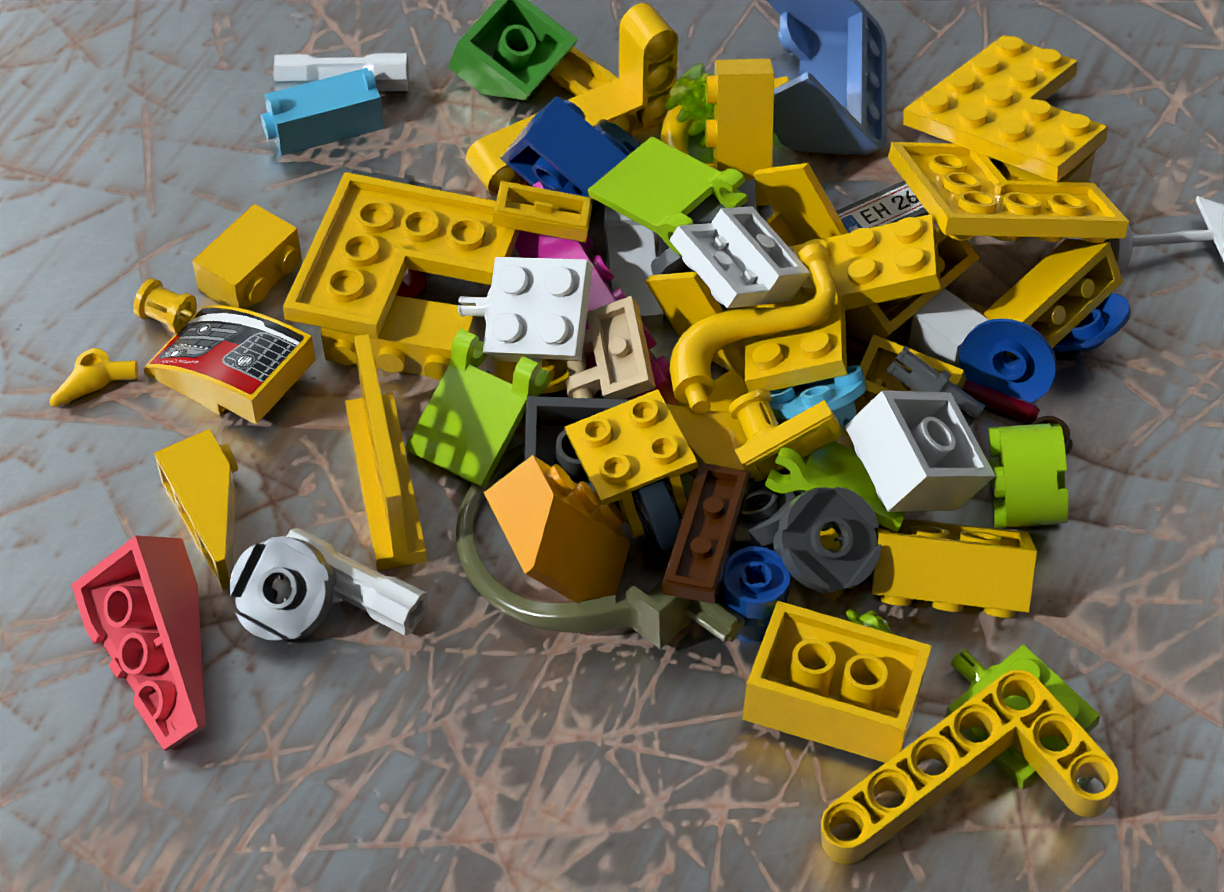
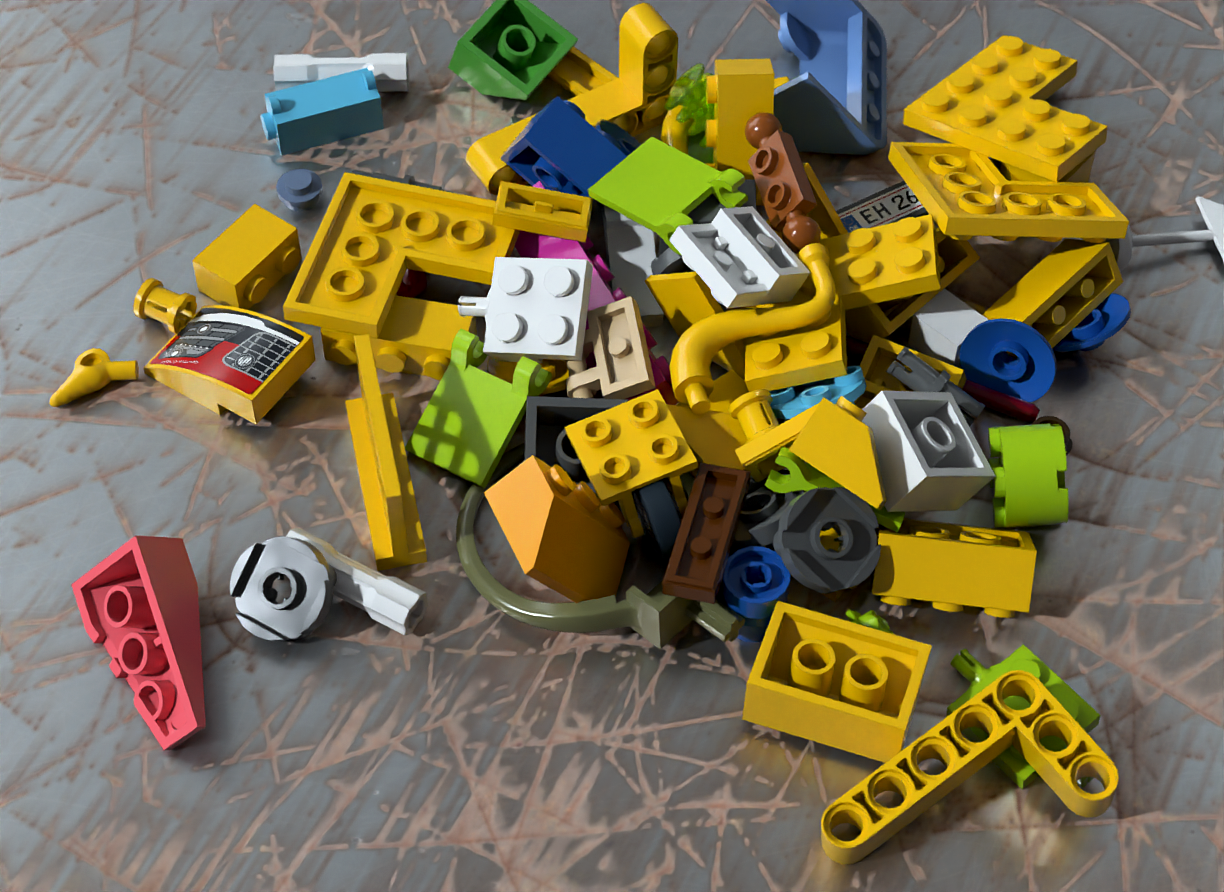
(204, 493): yellow slope -> none
(299, 189): none -> sand blue plate
(782, 181): none -> dark orange plate
(843, 449): none -> yellow slope

